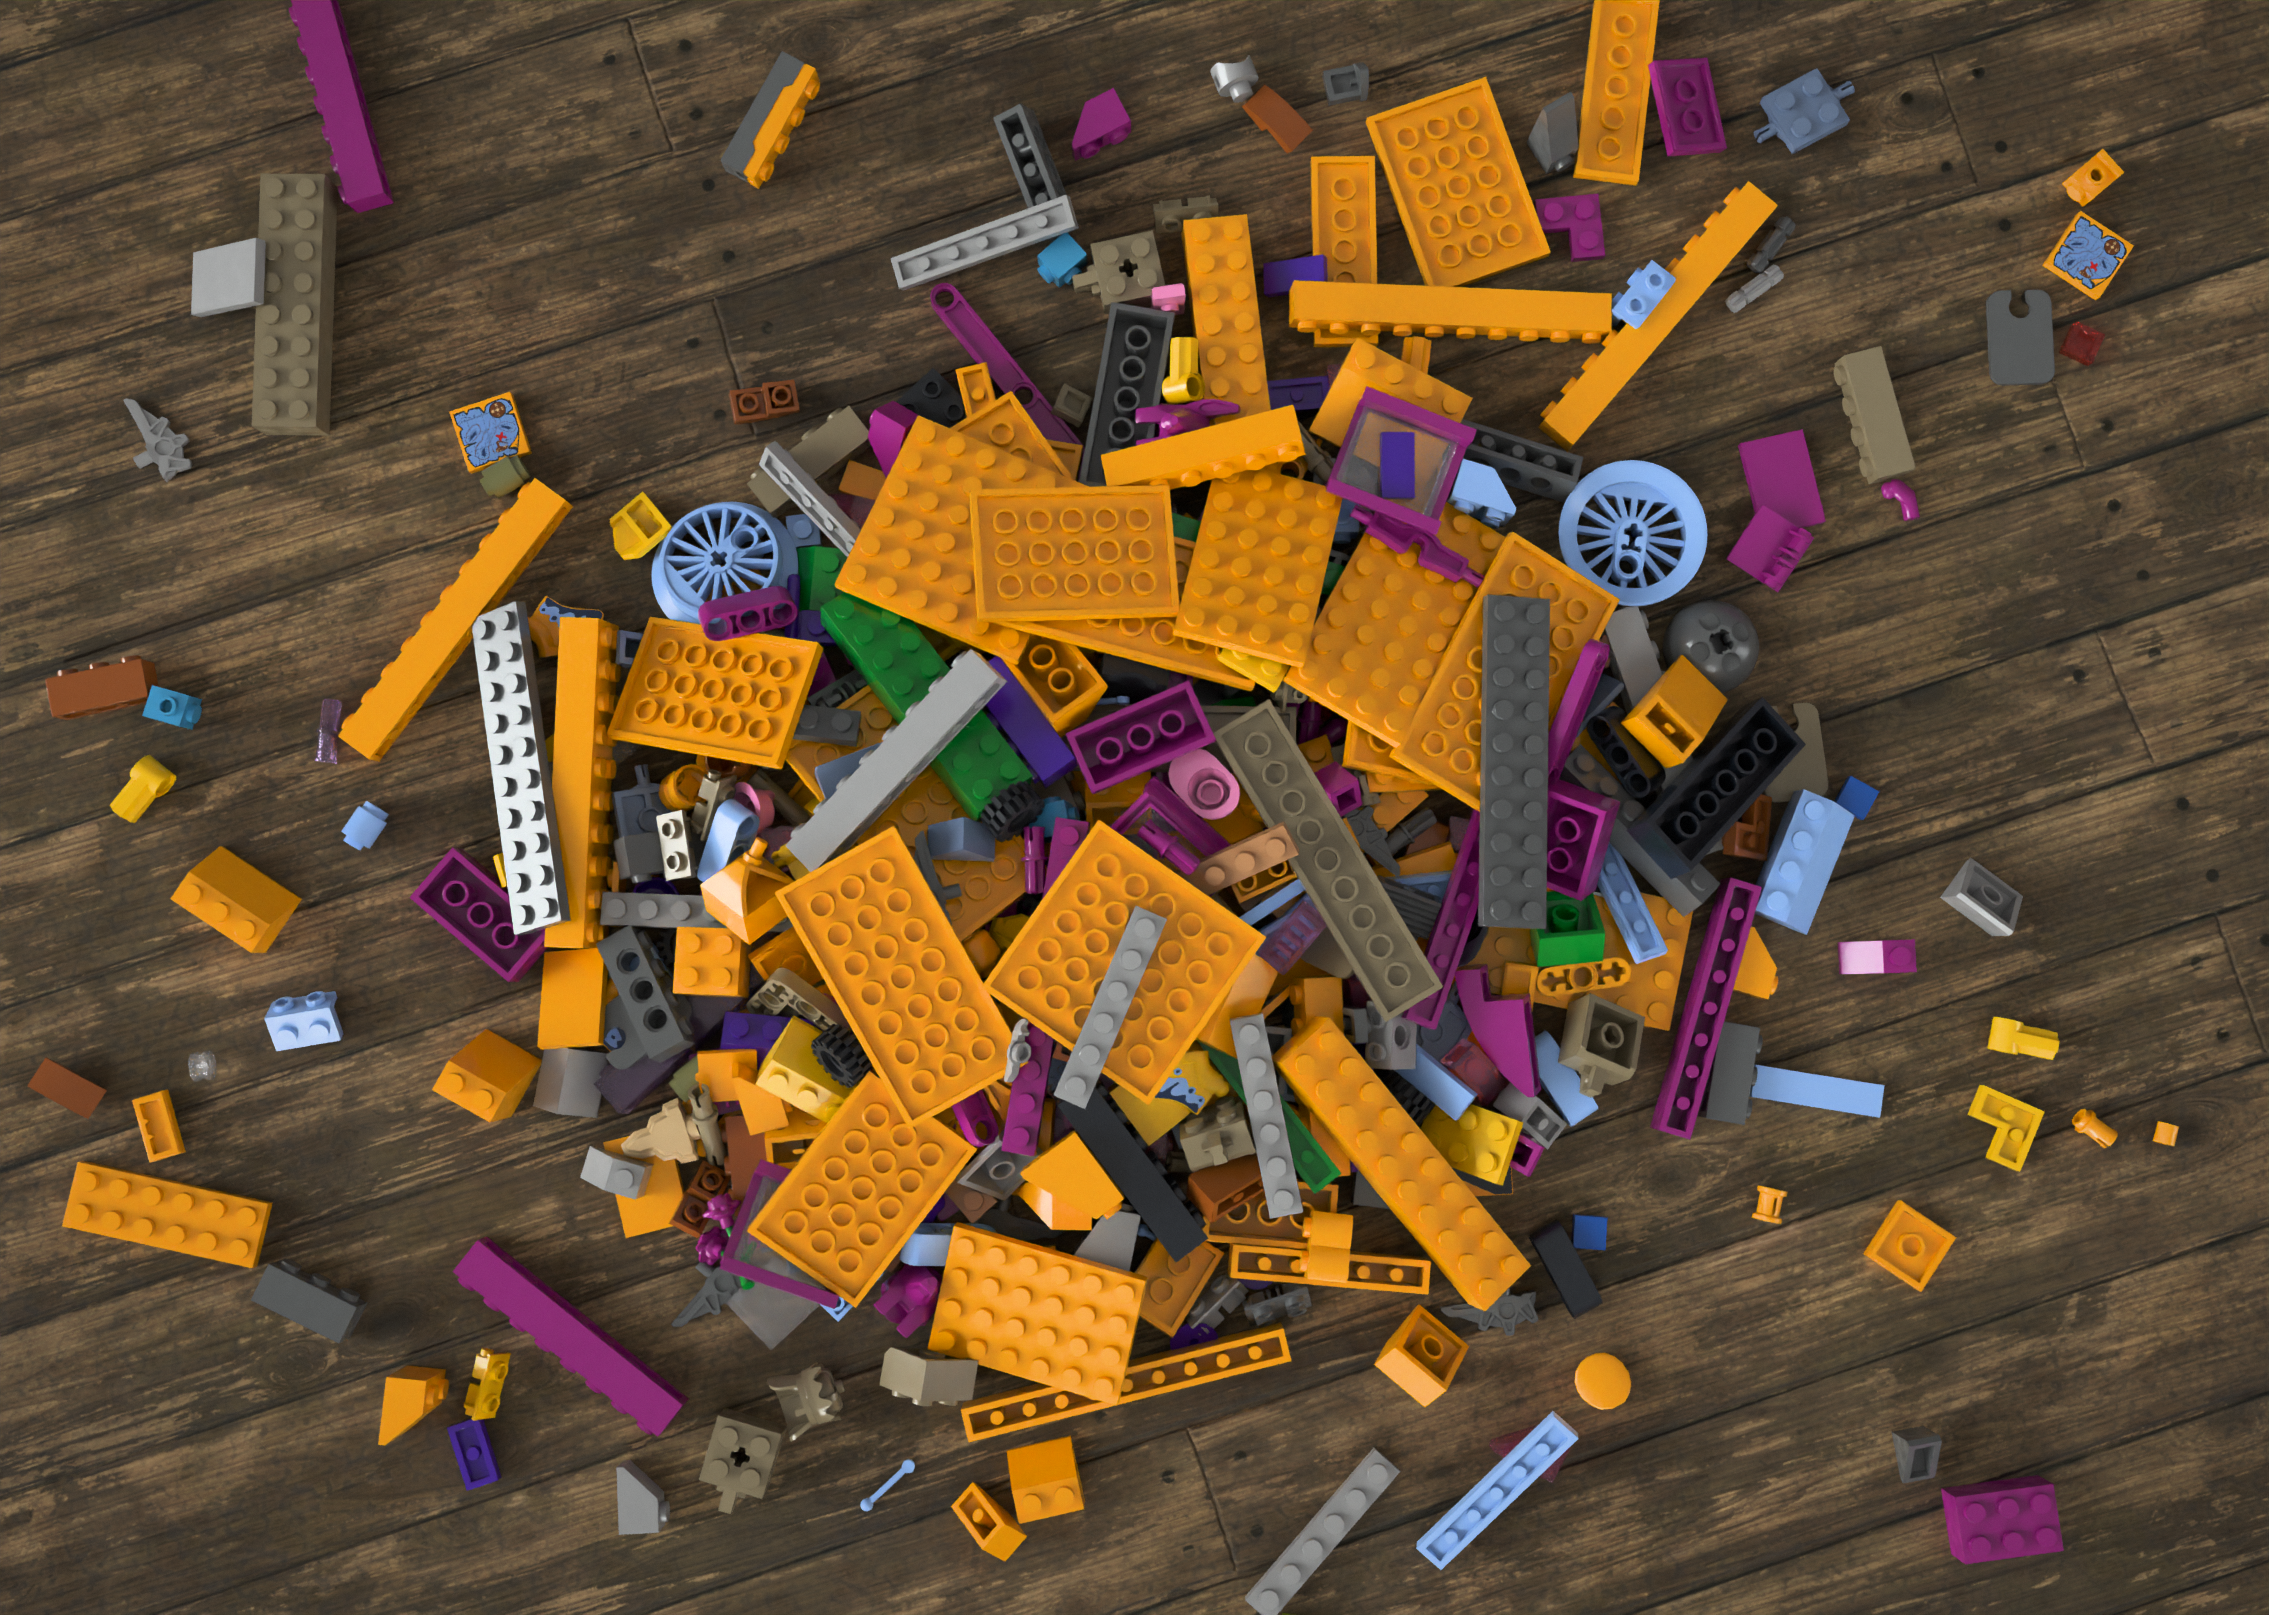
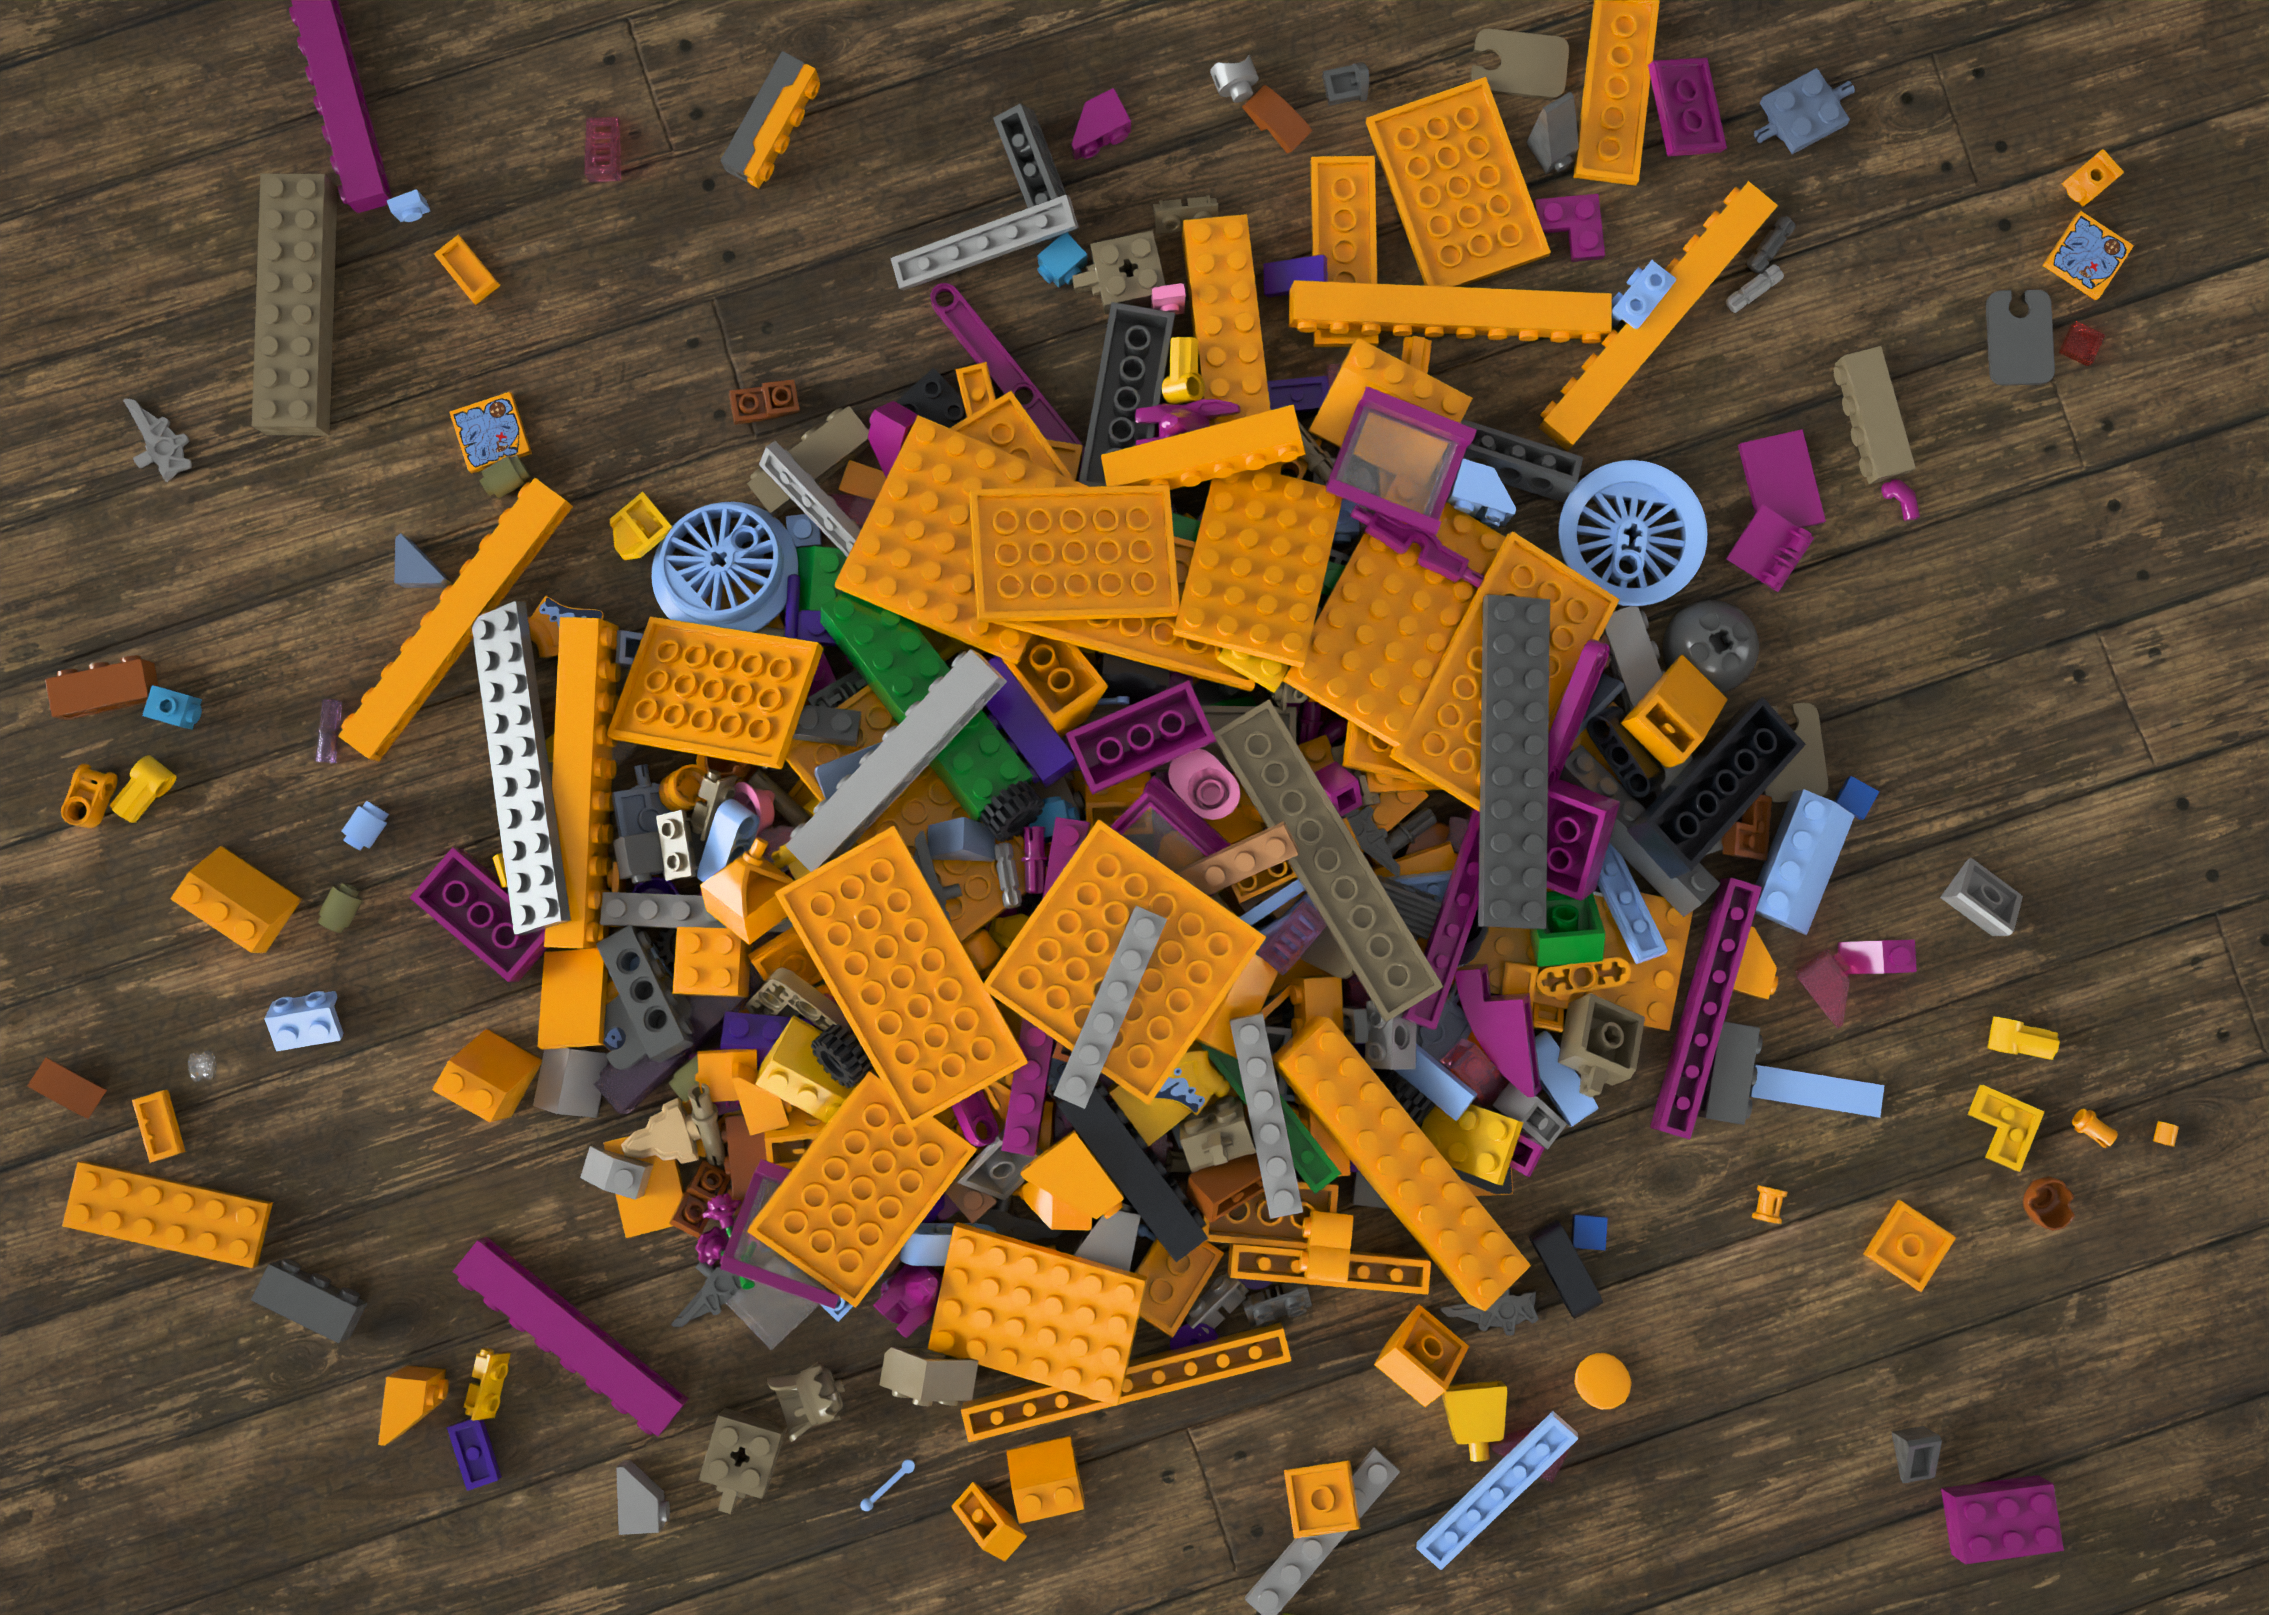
(91, 795): none -> light orange piece
(228, 277): light grey tile -> none
(340, 907): none -> olive brick
(408, 206): none -> light blue plate
(415, 568): none -> sand blue slope
(467, 269): none -> light orange tile
(603, 172): none -> clear pink slope
(762, 619): magenta beam -> none
(1007, 875): none -> light grey axle
(1017, 1051): light grey piece -> none
(1071, 405): dark tan tile -> none
(1169, 847): magenta axle -> none
(1322, 1499): none -> light orange tile
(1397, 465): dark purple tile -> none
(1476, 1415): none -> yellow torso
(1529, 63): none -> dark tan piece
(1548, 1018): none -> light orange slope
(1827, 983): none -> clear pink slope
(2048, 1203): none -> dark orange hair

